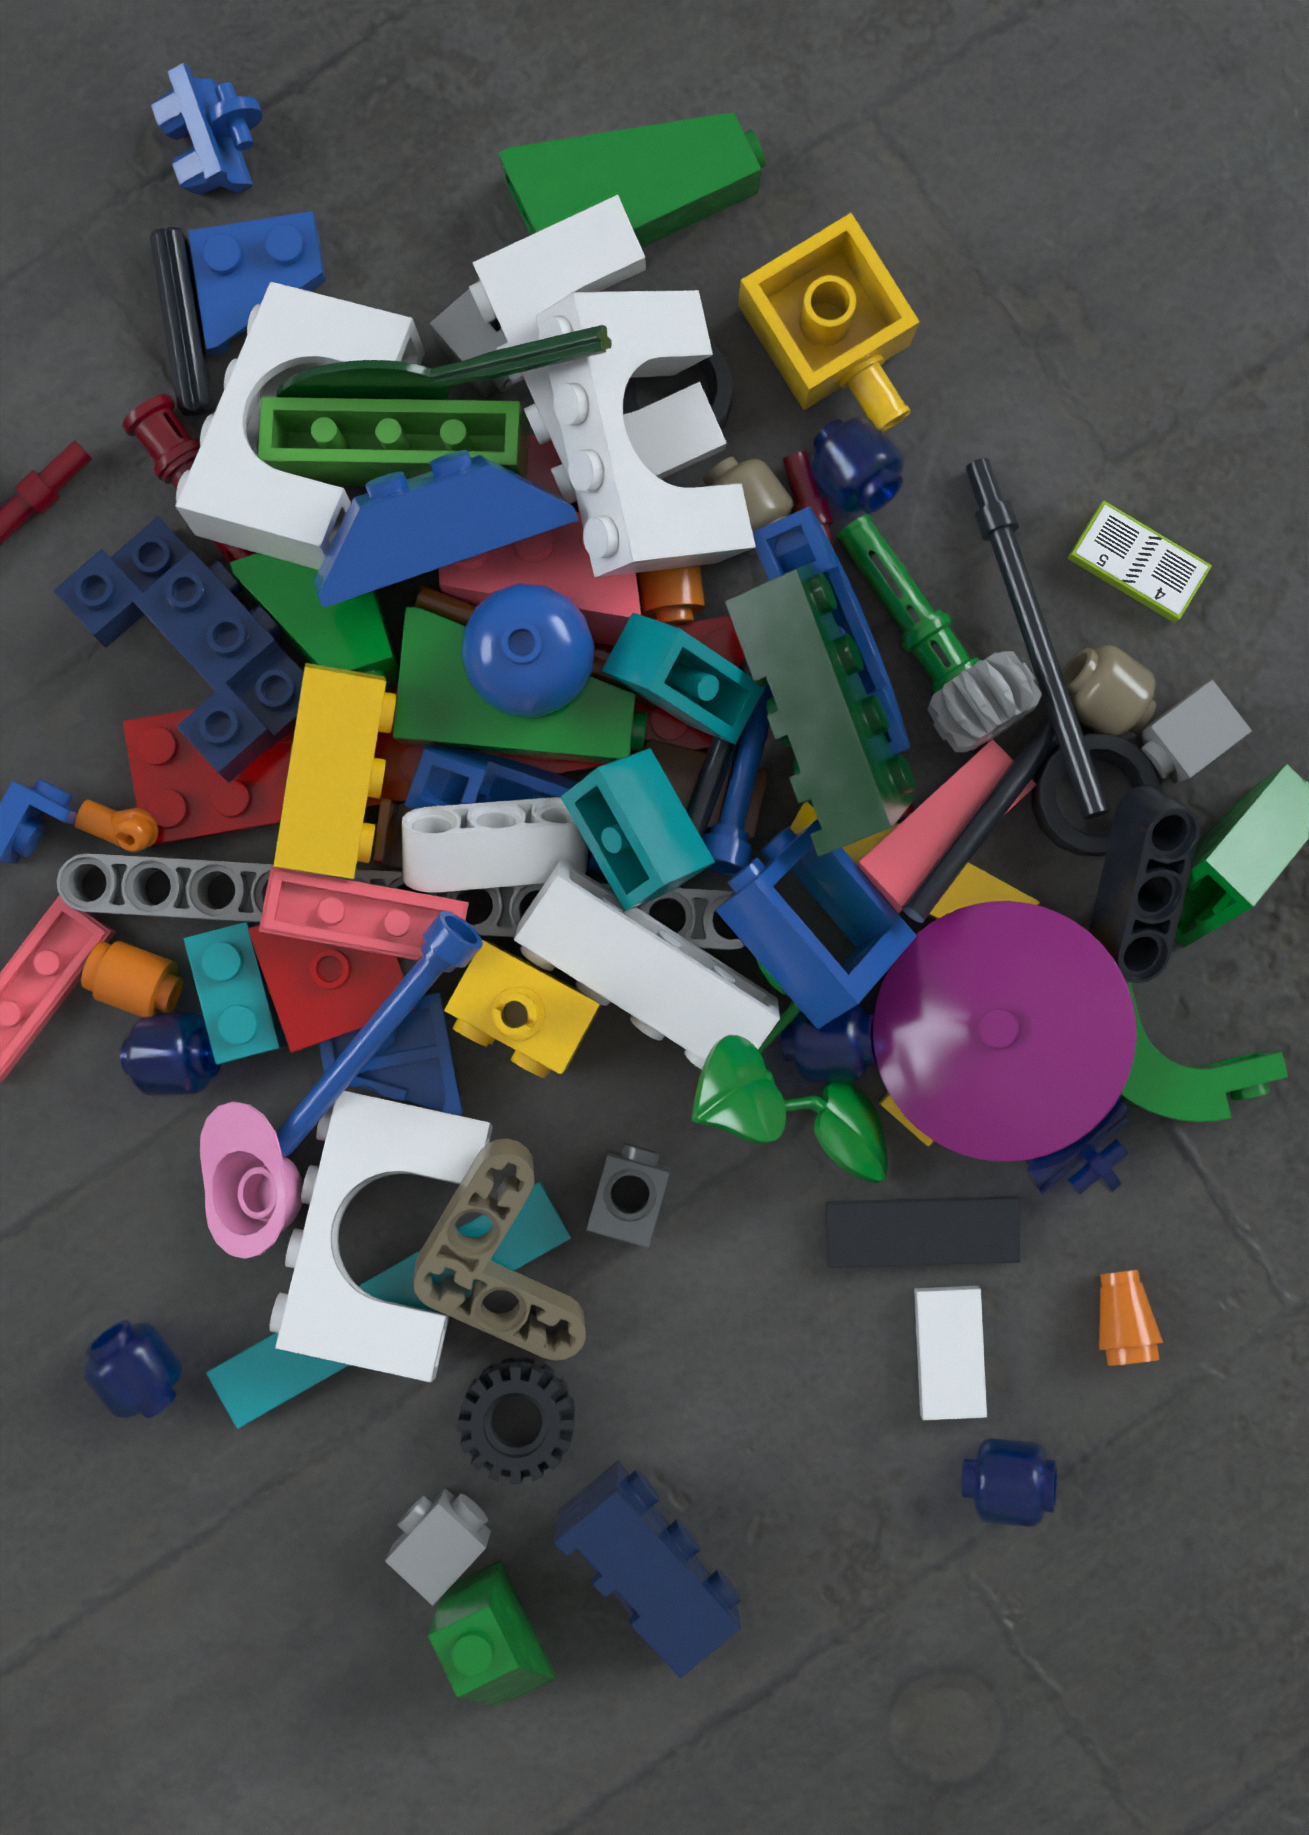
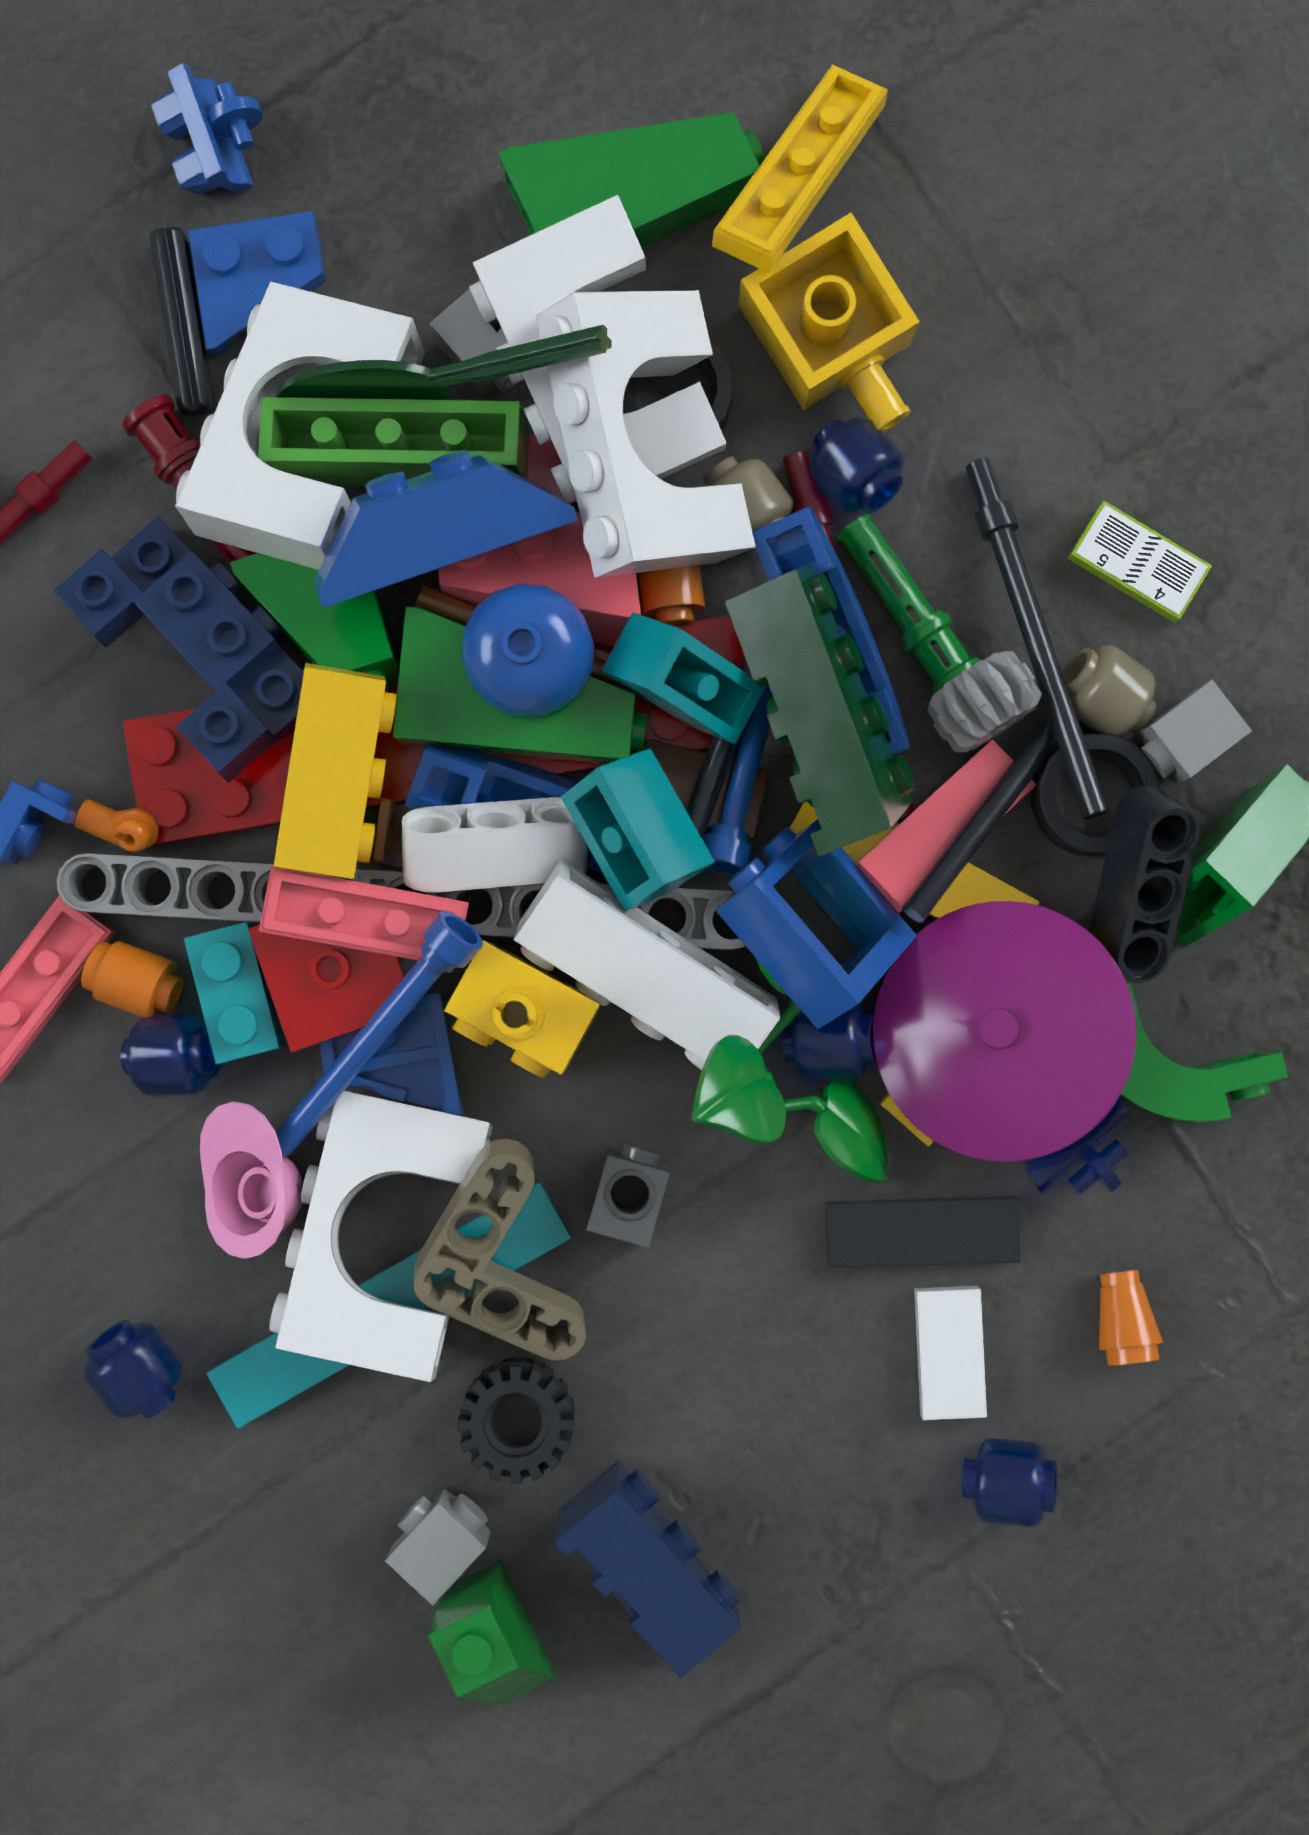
(799, 169): none -> yellow tile

